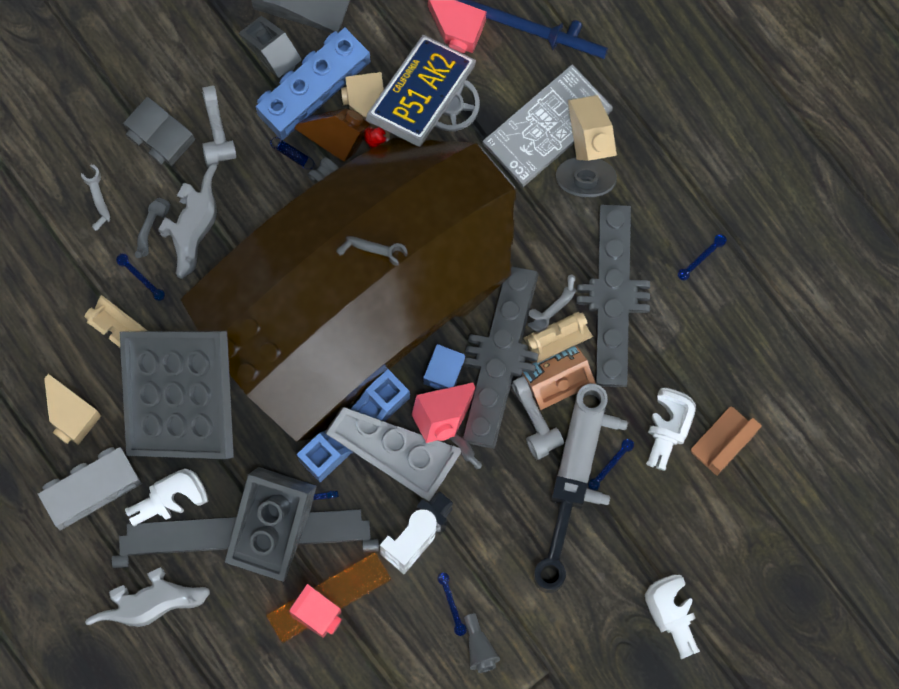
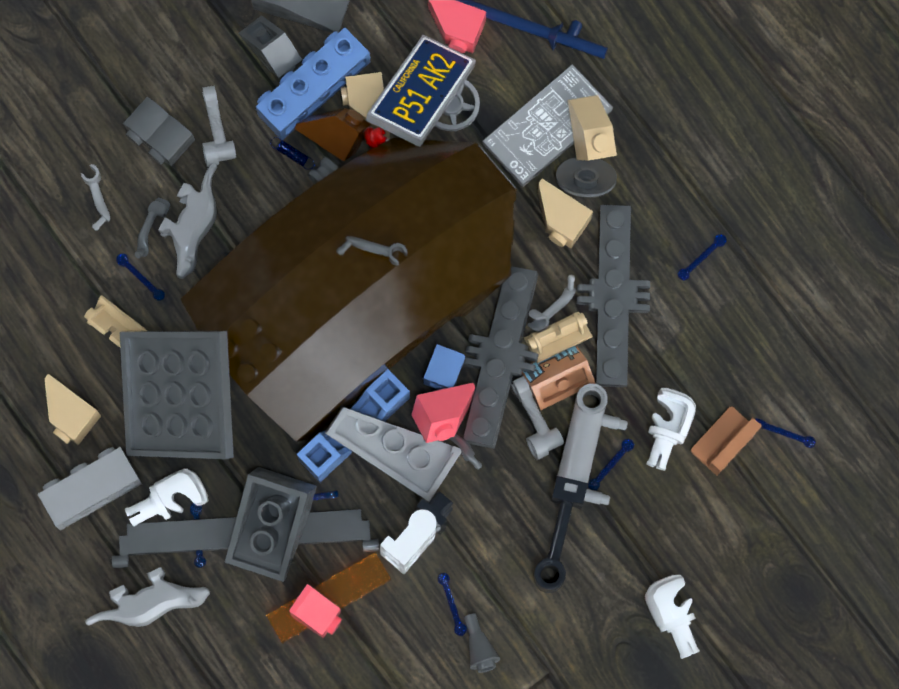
(199, 561): none -> clear blue hinge
(562, 215): none -> tan slope
(808, 441): none -> clear blue hinge

